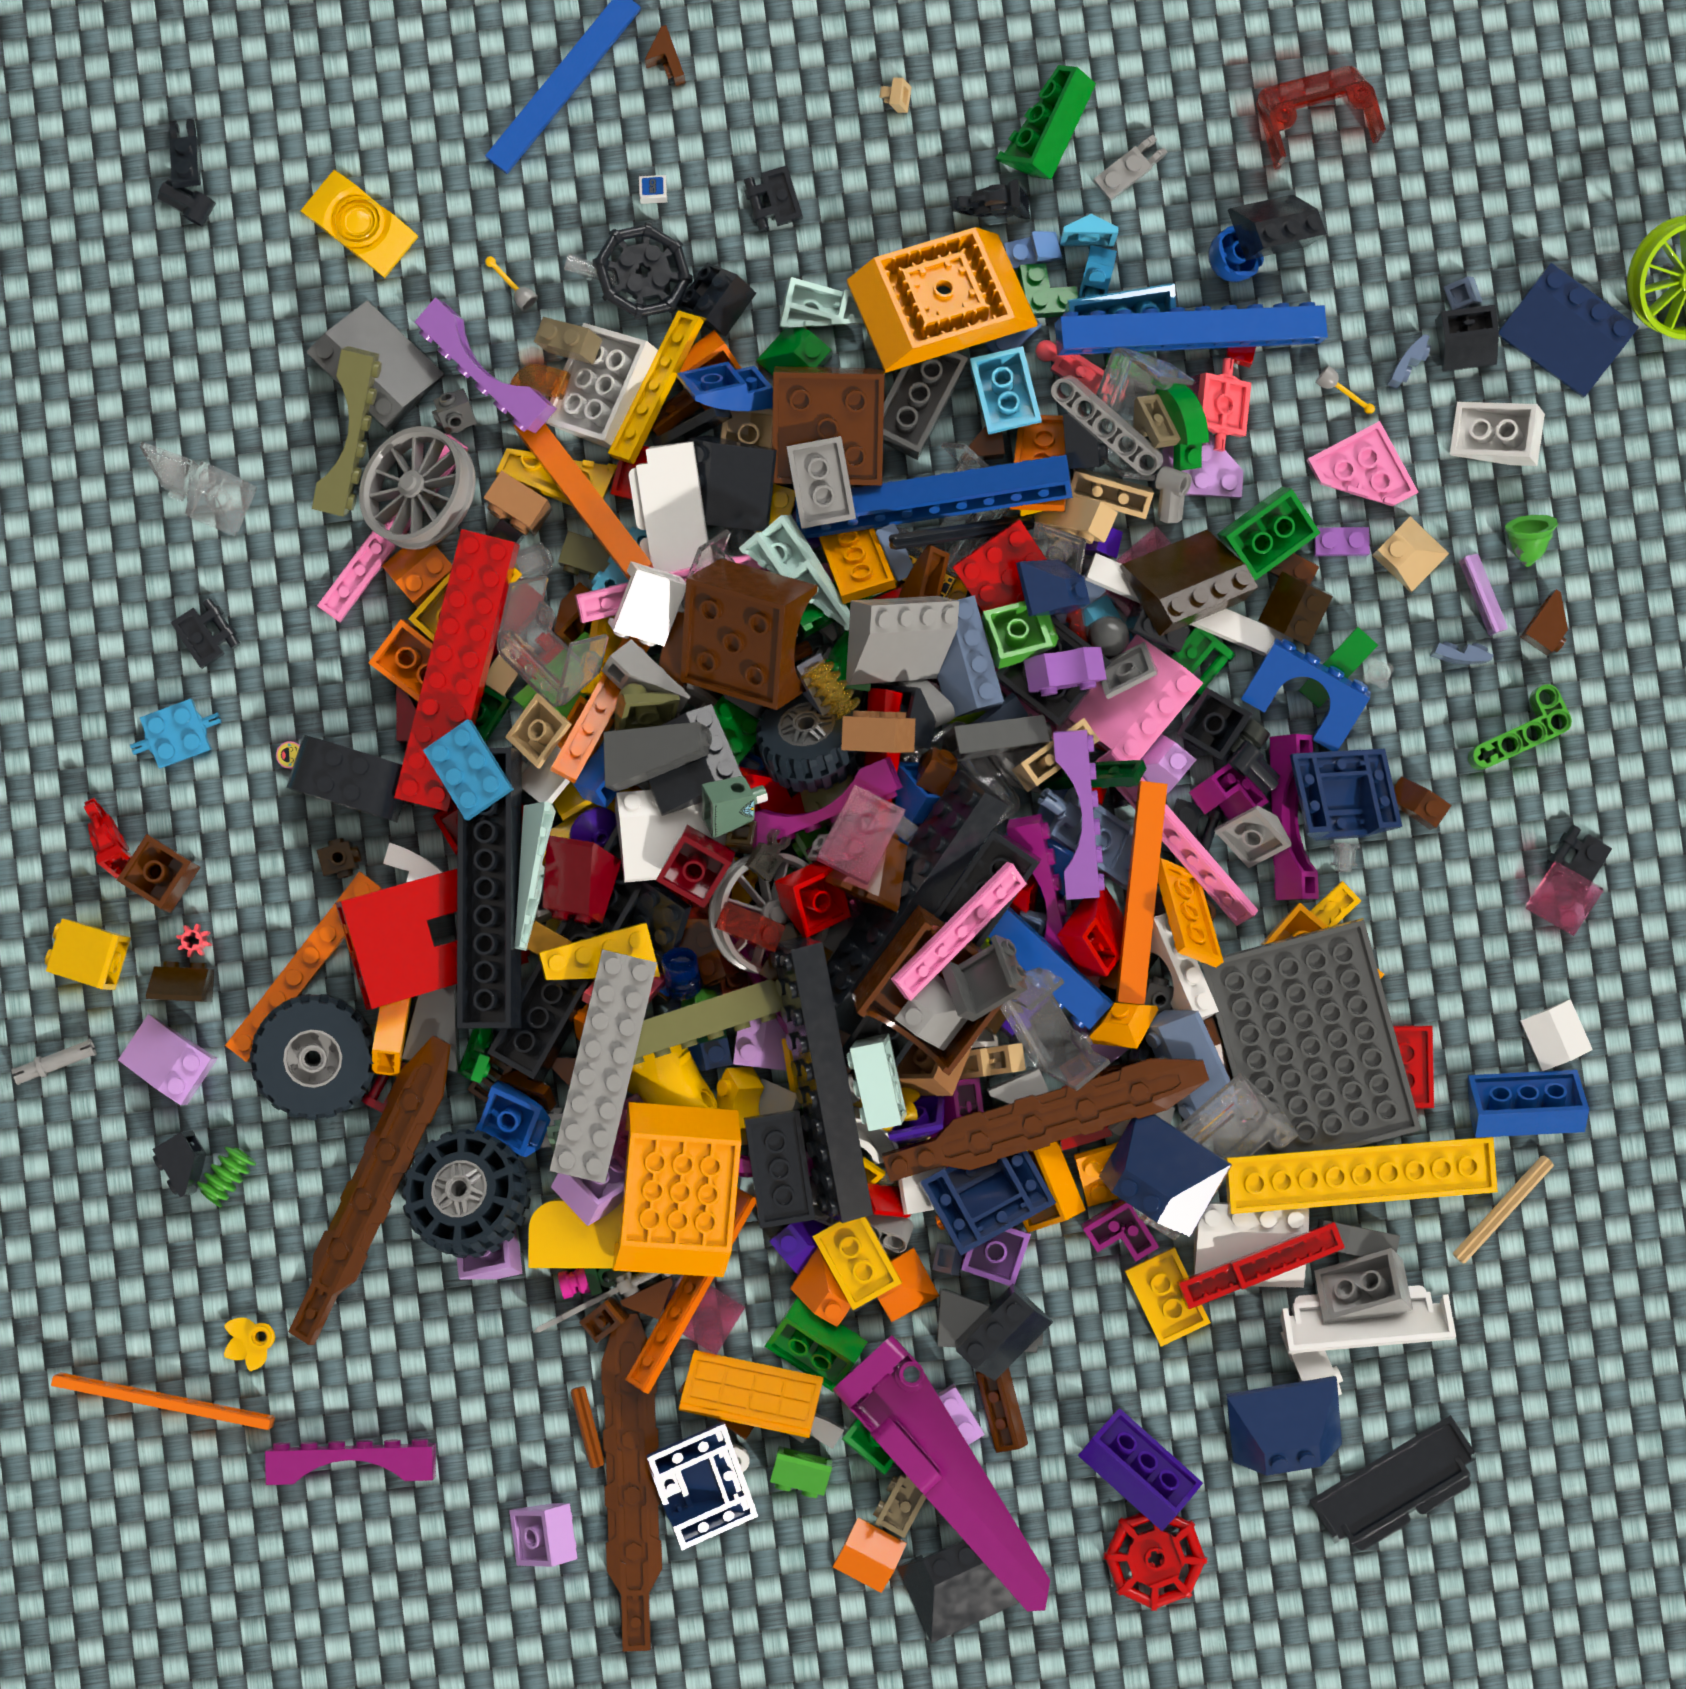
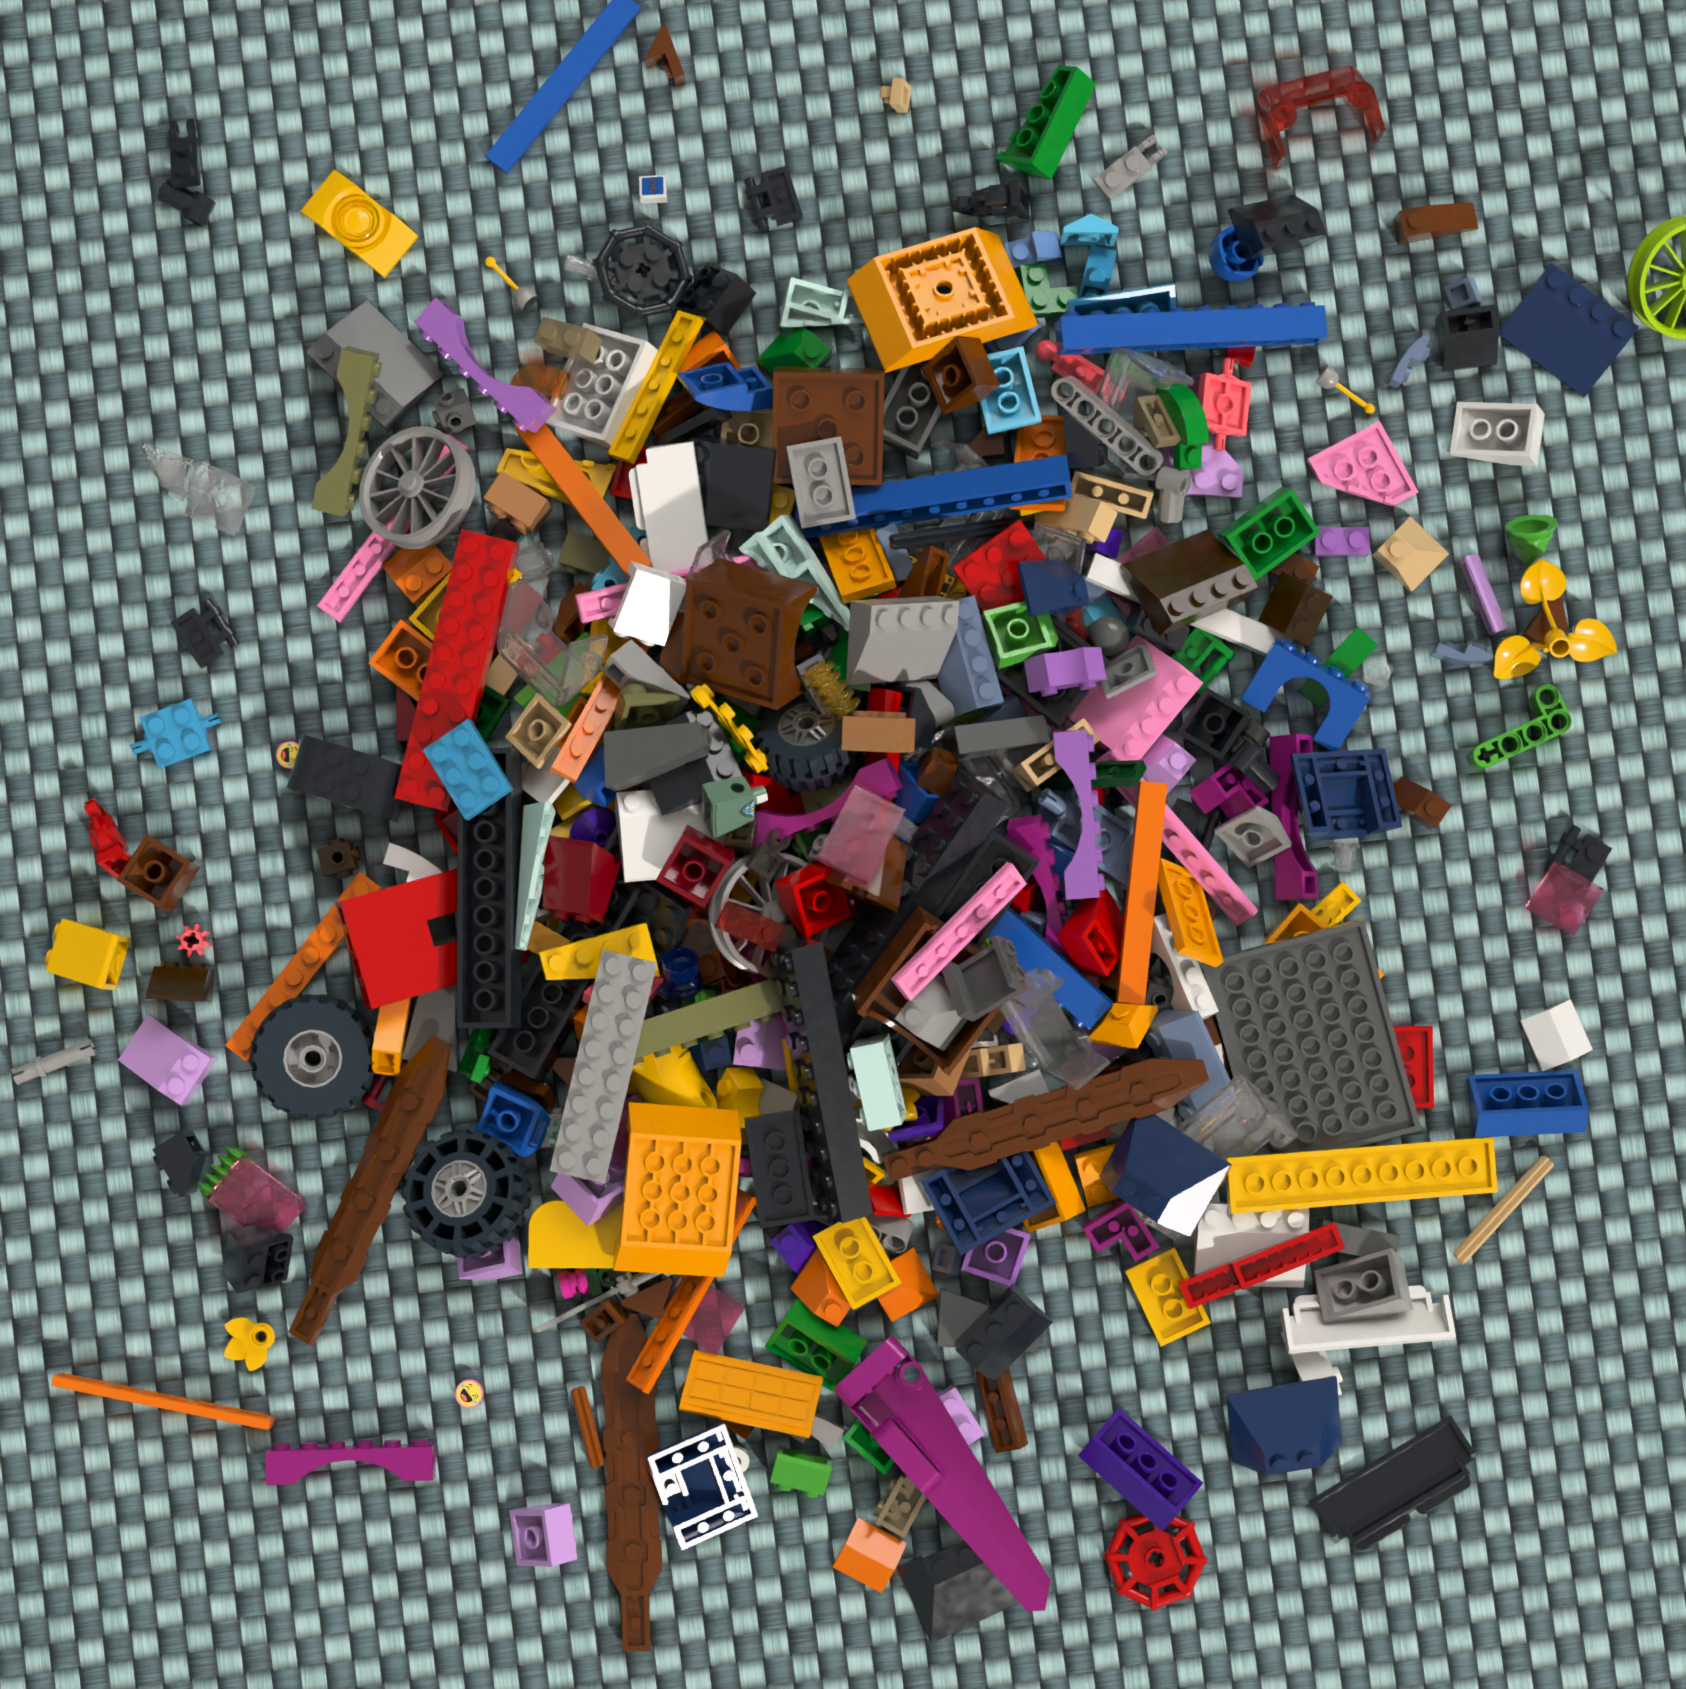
(255, 1197): none -> clear pink plate
(256, 1257): none -> black slope
(469, 1393): none -> tile
(741, 735): none -> yellow plant
(961, 374): none -> reddish brown slope
(1434, 221): none -> reddish brown slope
(1588, 642): none -> yellow plant

